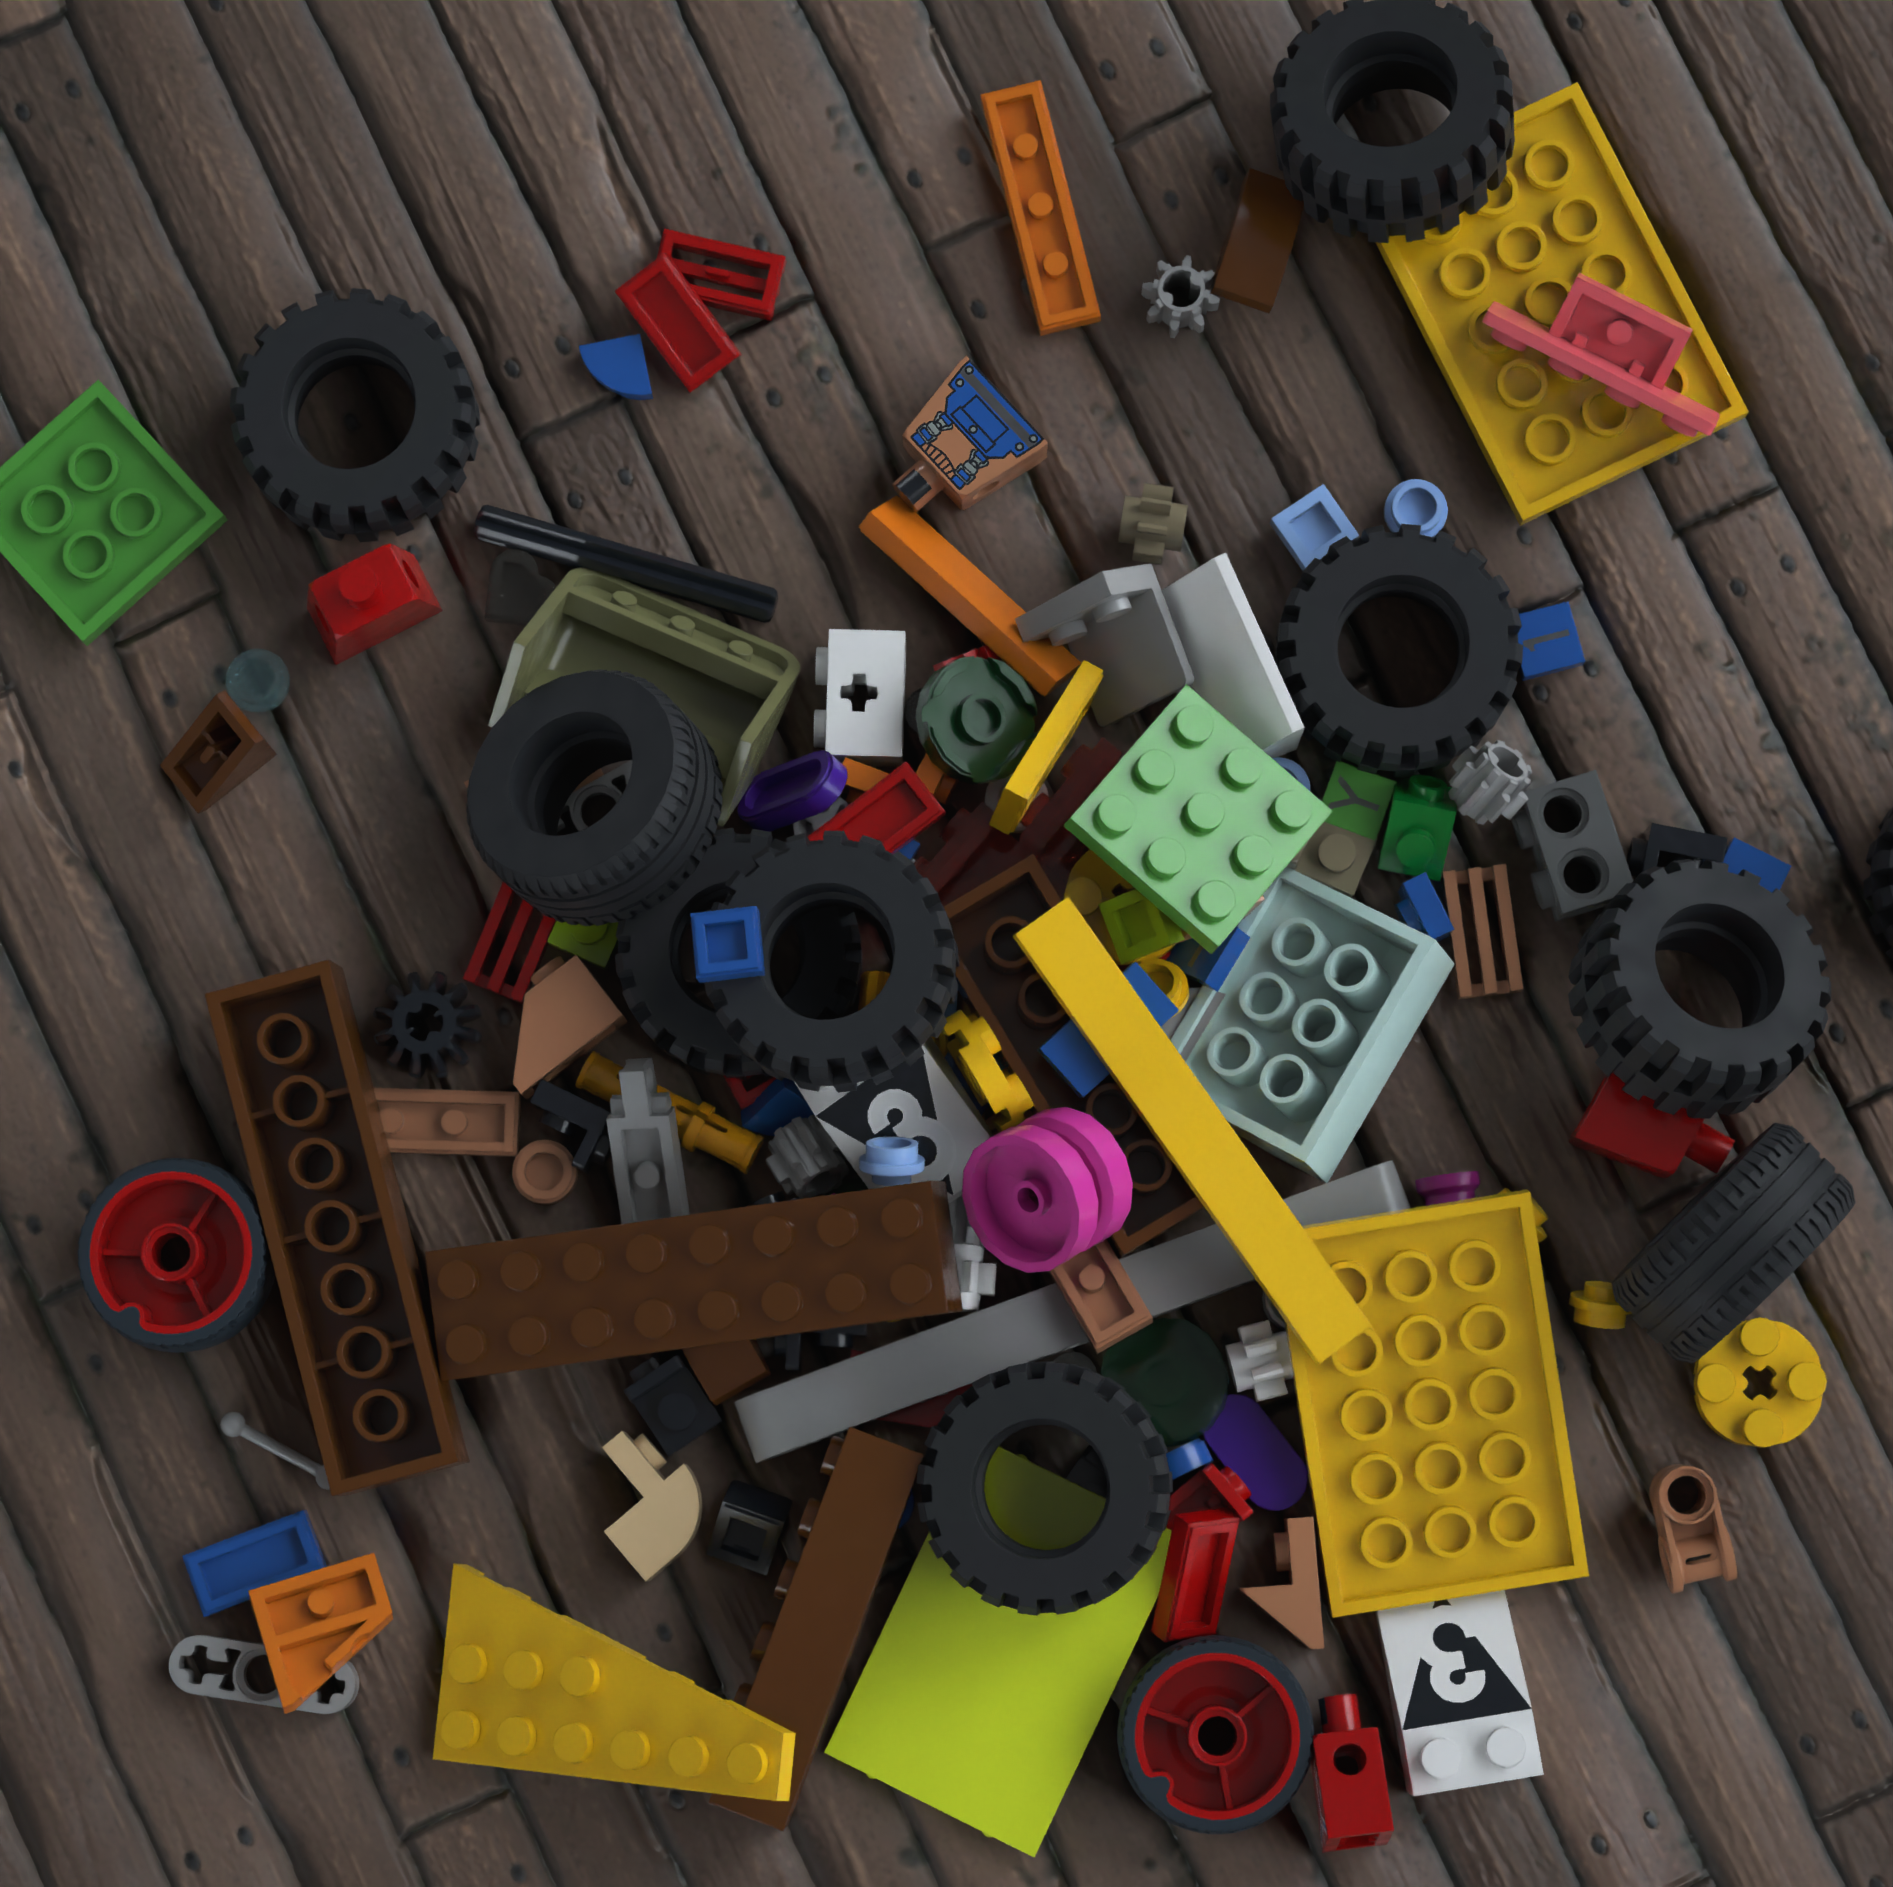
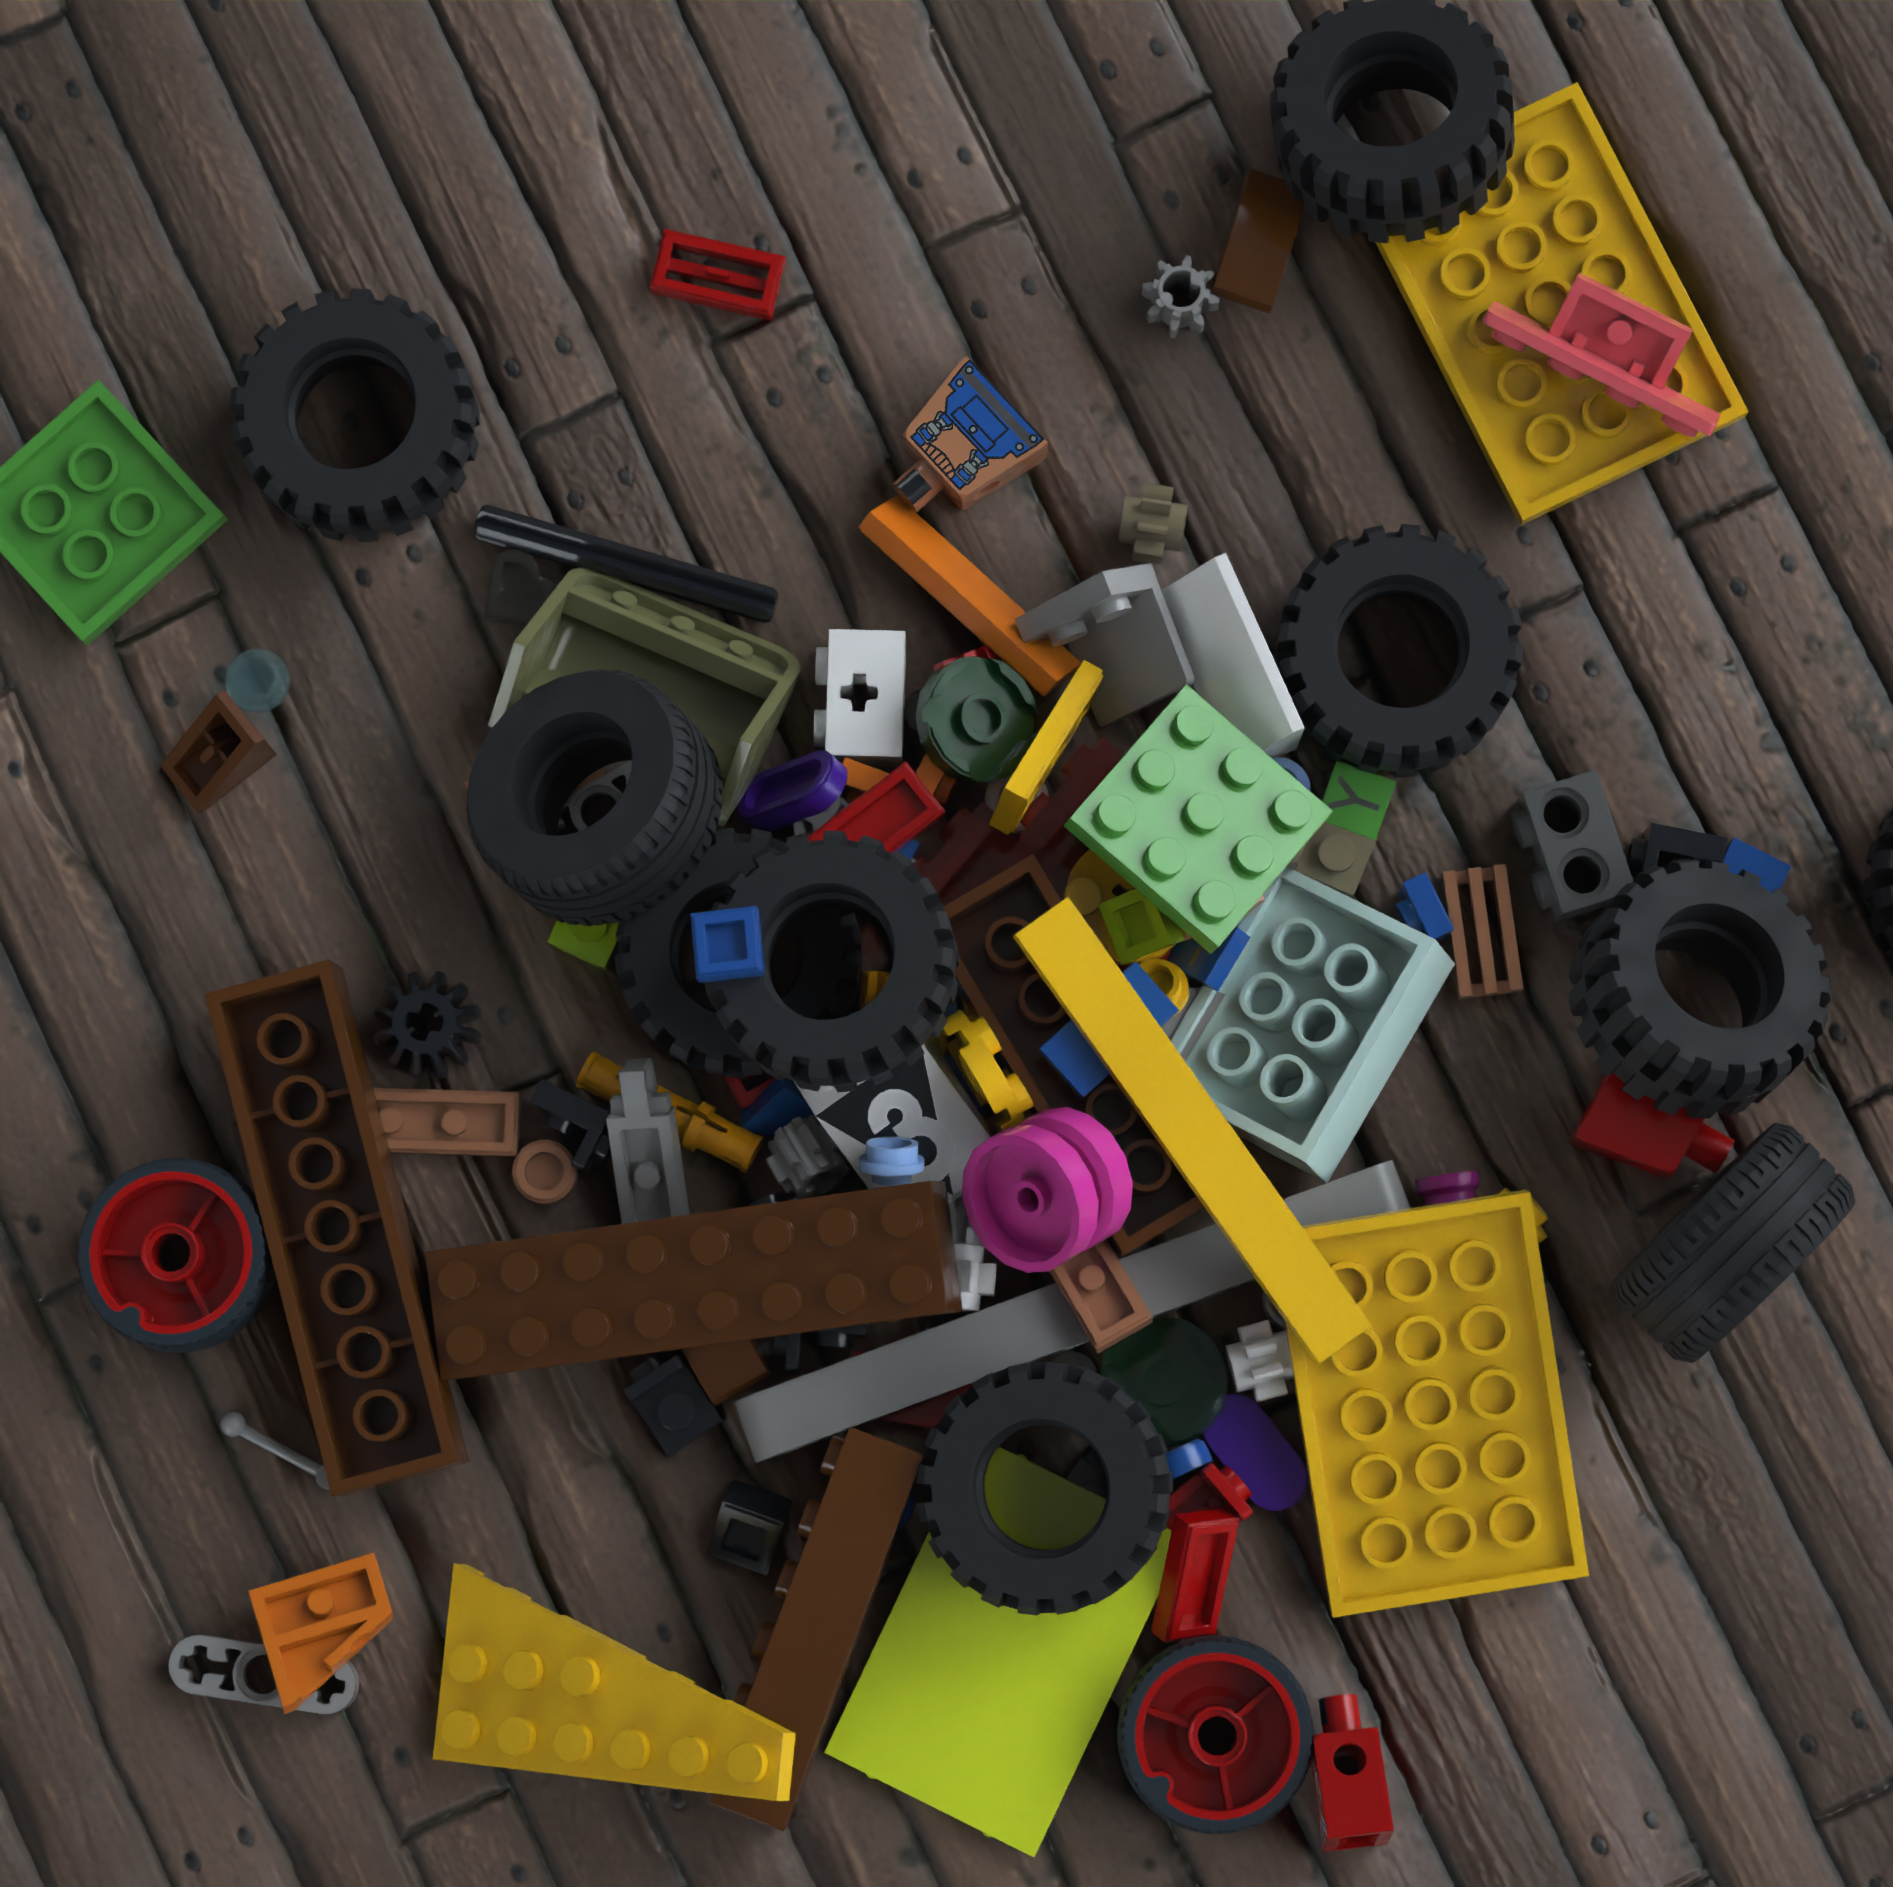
(251, 1560): blue tile -> none
(370, 601): red torso -> none
(488, 938): red tile -> none
(561, 1022): nougat slope -> none
(619, 366): blue tile -> none
(668, 1515): tan brick -> none
(678, 322): red tile -> none
(1040, 208): orange tile -> none
(1294, 1604): nougat slope -> none
(1312, 526): light blue plate -> none
(1416, 504): light blue plate -> none
(1418, 827): green bracket -> none
(1458, 1693): white slope -> none
(1490, 782): light grey gear -> none
(1549, 641): blue tile -> none
(1597, 1306): yellow plate -> none
(1691, 1532): nougat piece -> none
(1796, 1384): yellow plate -> none

